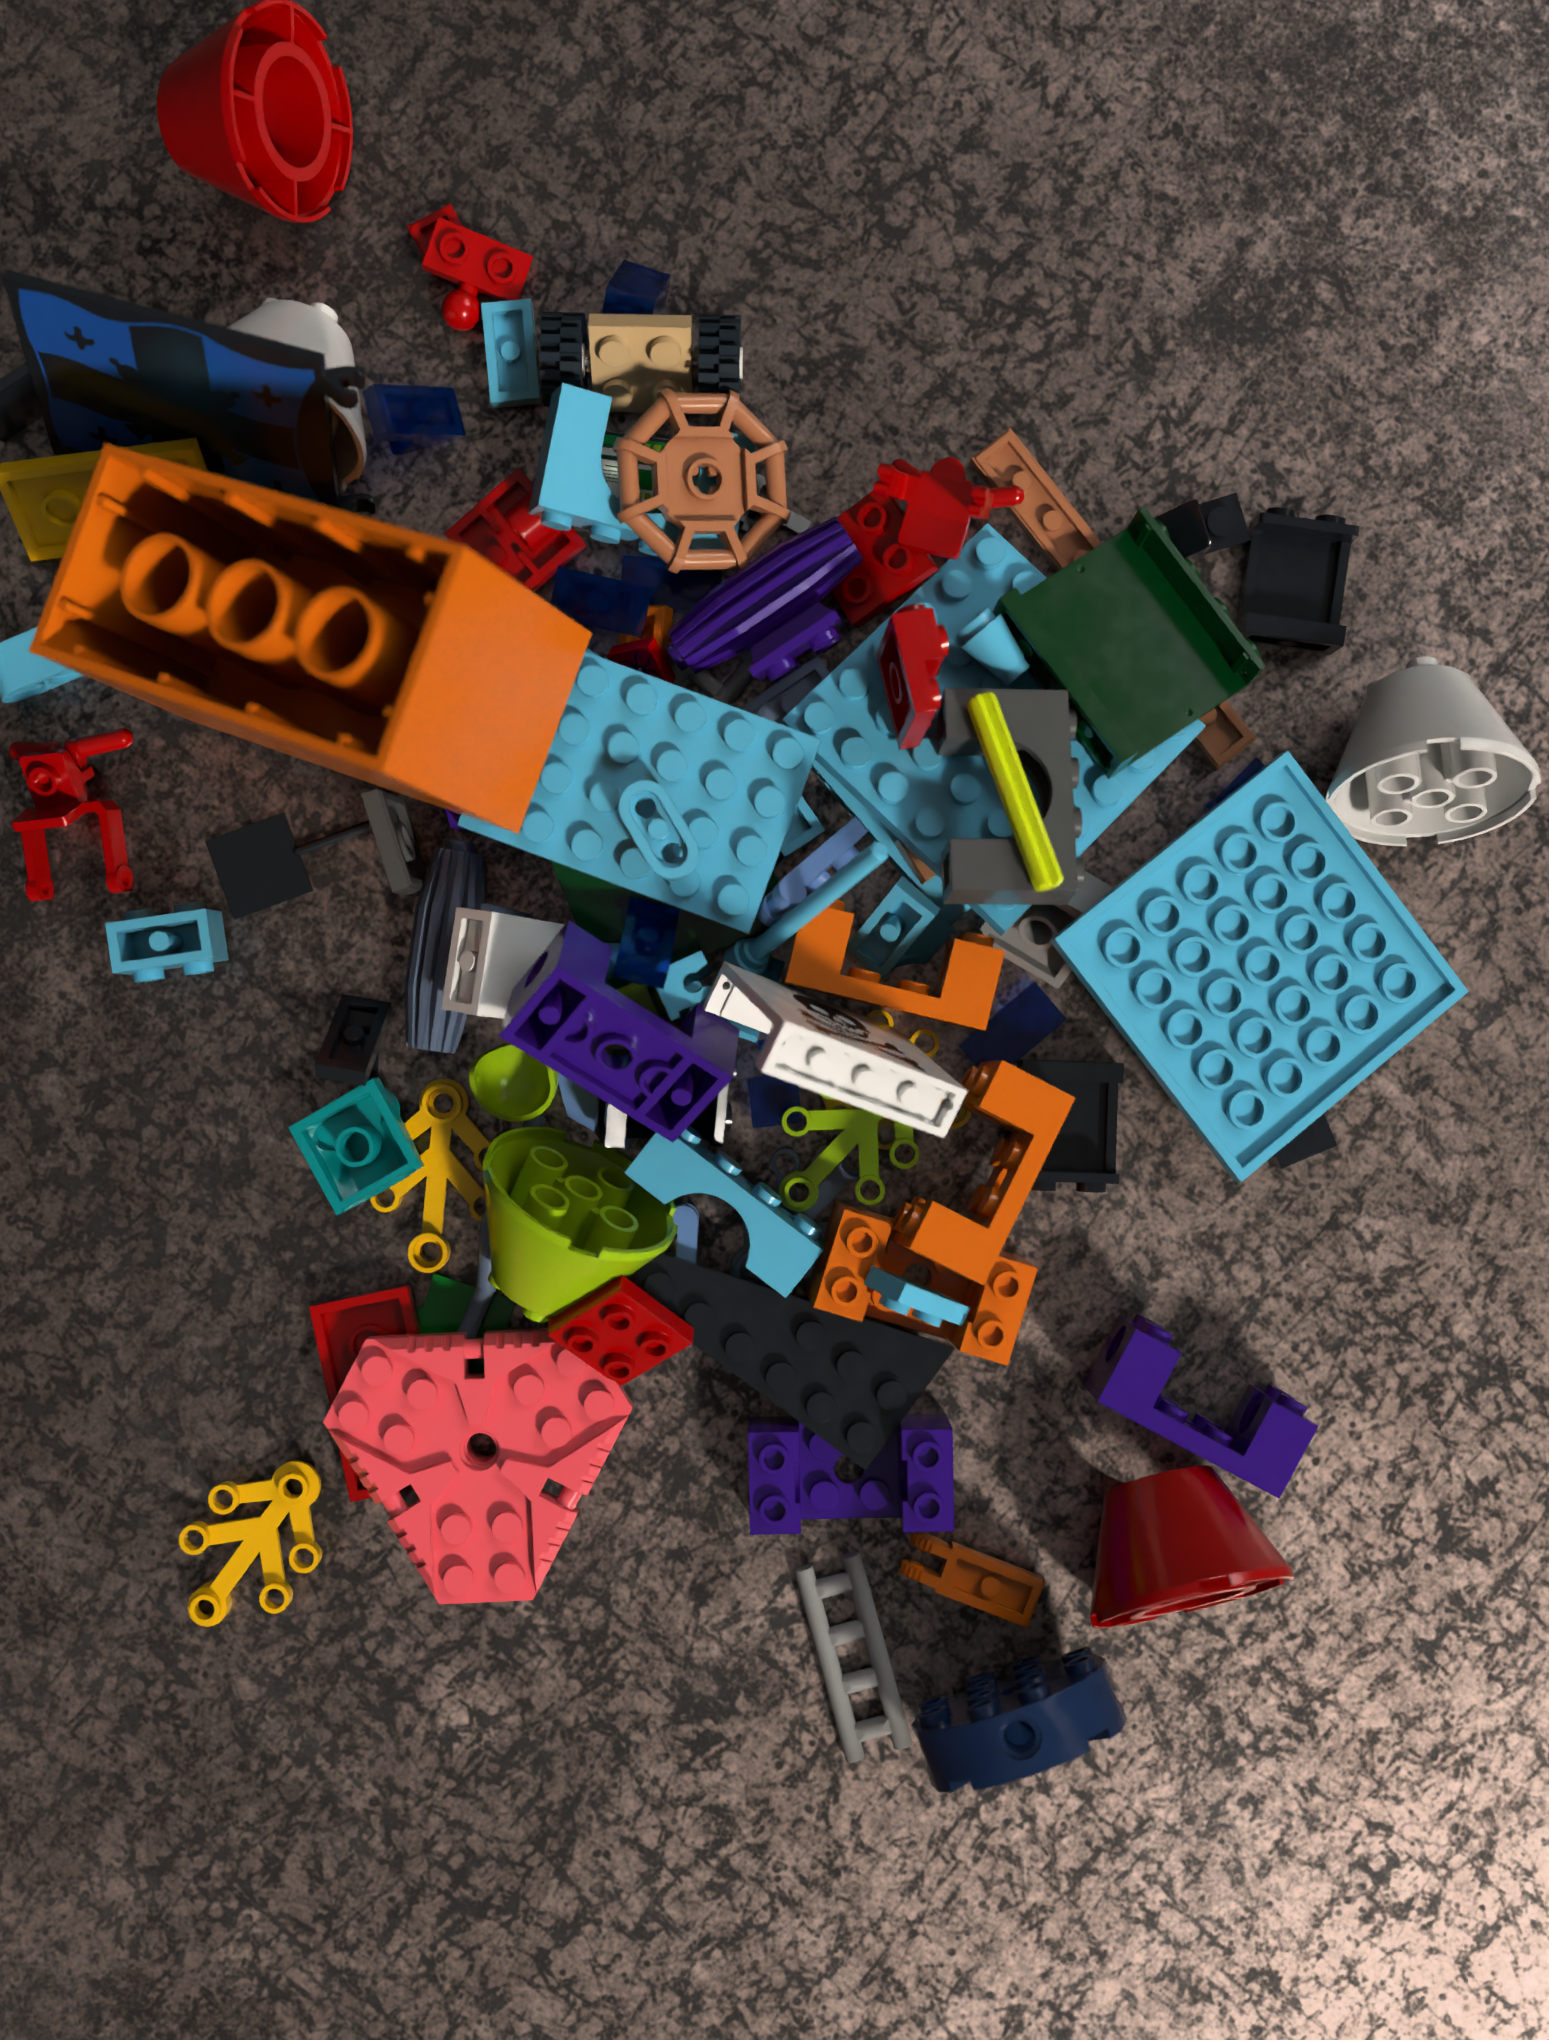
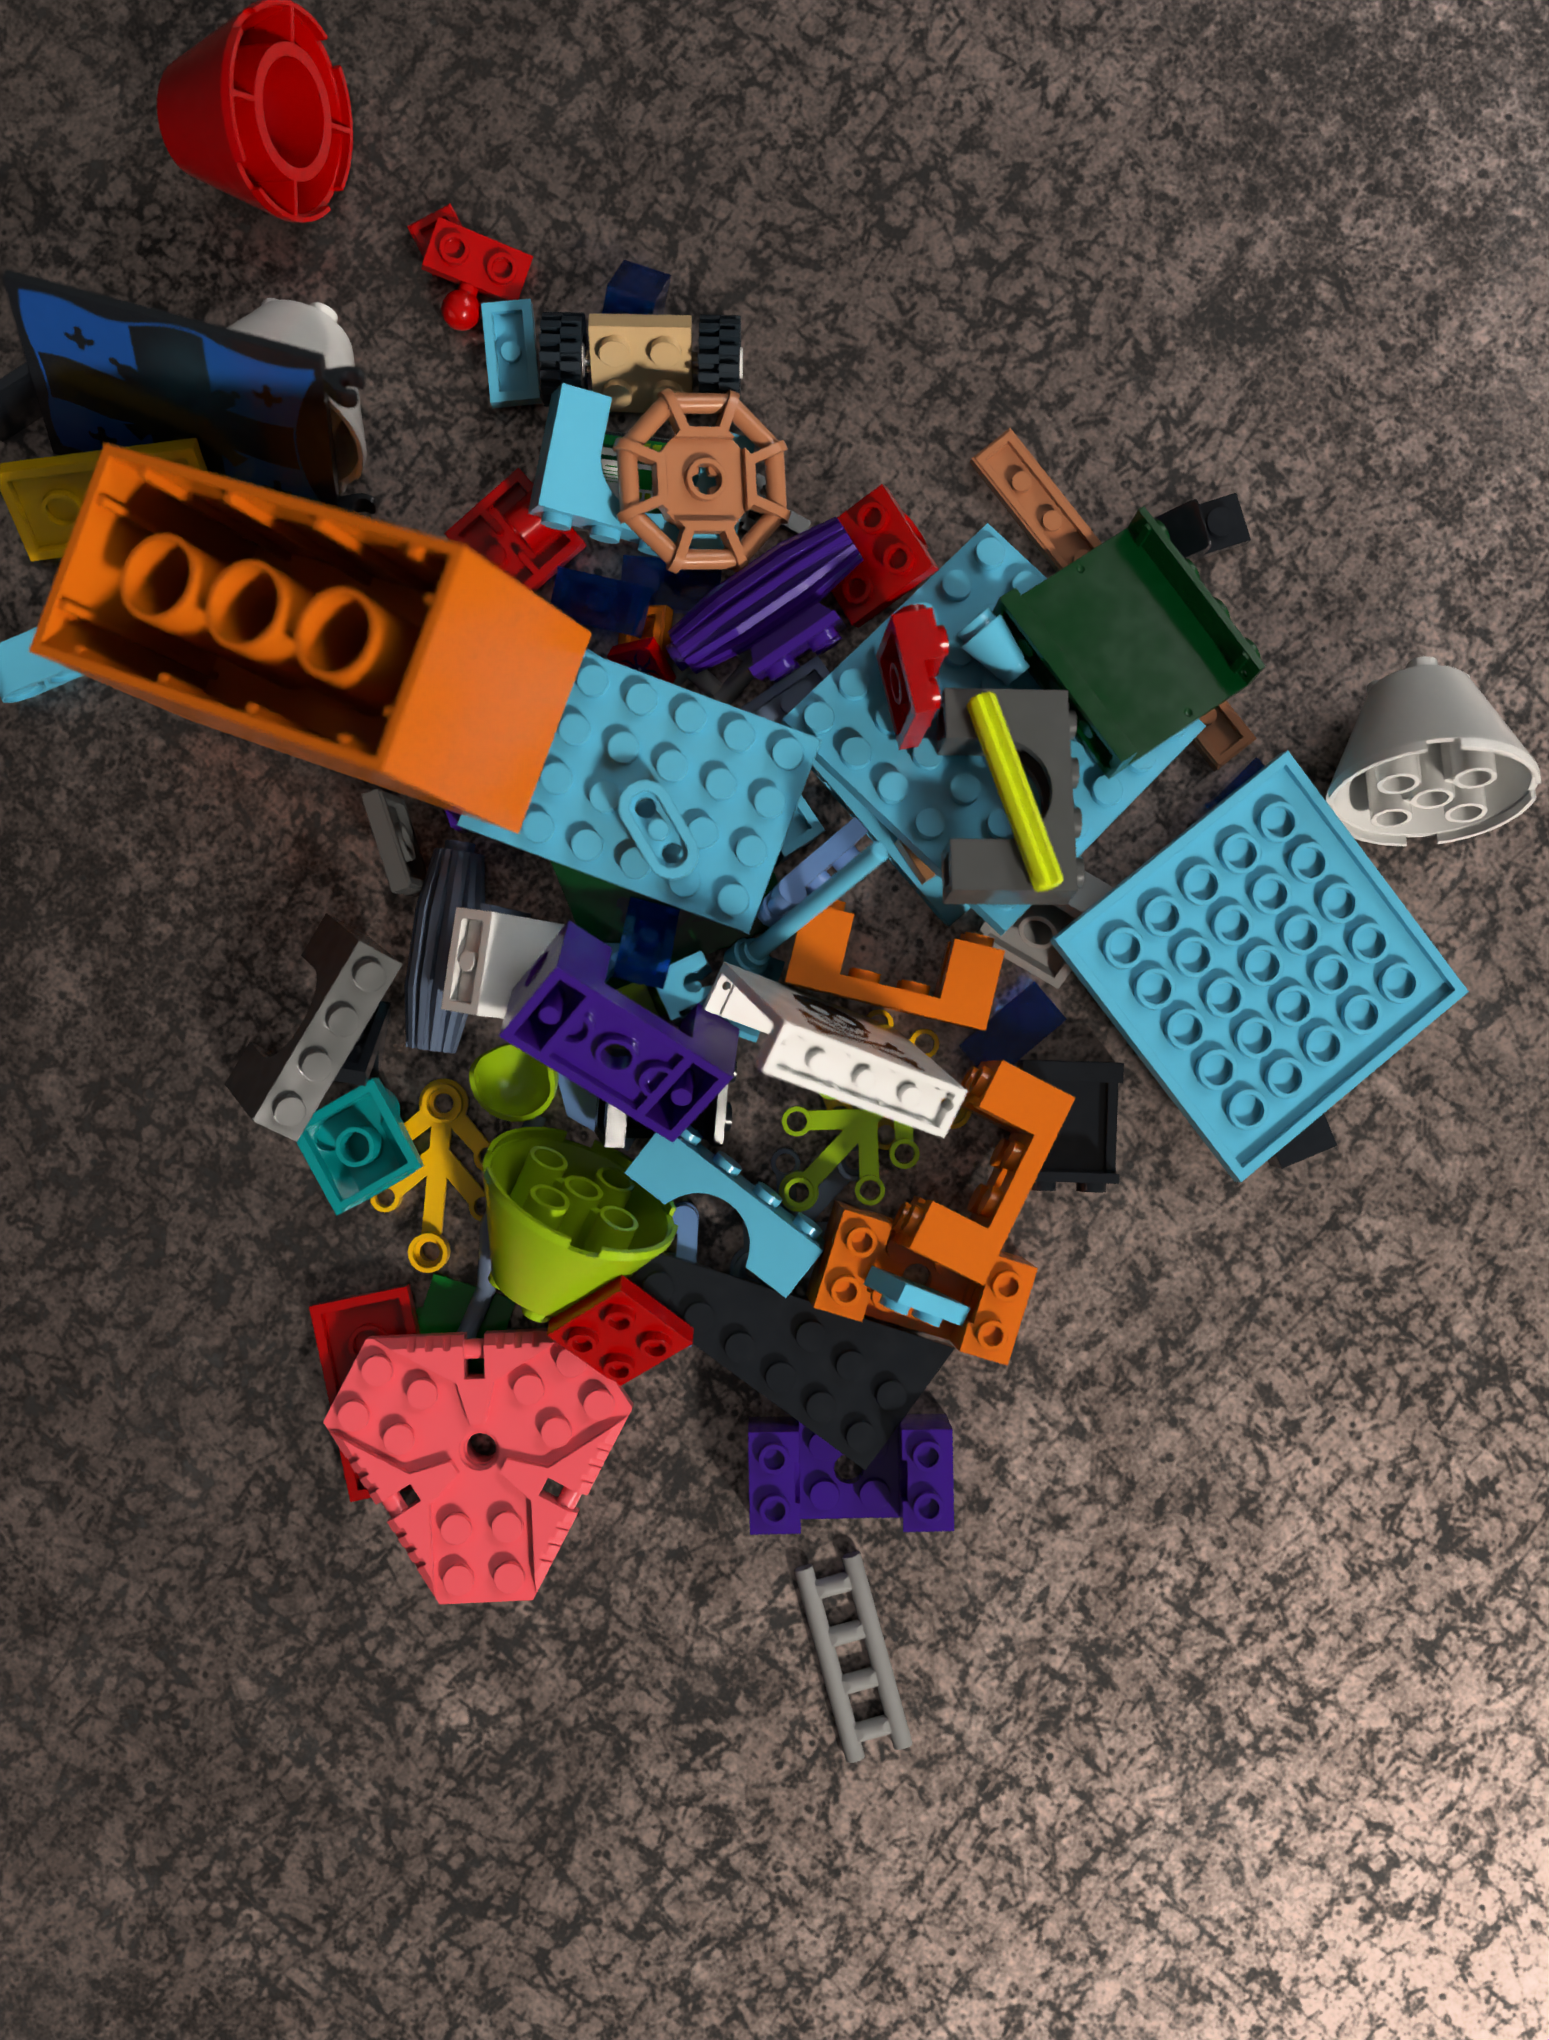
(61, 796): red piece -> none
(153, 943): medium azure brick -> none
(258, 1536): yellow plant -> none
(264, 864): black piece -> none
(351, 981): none -> dark grey arch
(413, 416): clear blue slope -> none
(771, 1098): clear blue plate -> none
(900, 931): medium azure slope -> none
(939, 504): red piece -> none
(976, 1579): orange hinge -> none
(1018, 1721): dark blue brick -> none
(1177, 1547): red cone -> none
(1260, 1440): dark purple plate -> none
(1295, 581): black panel -> none

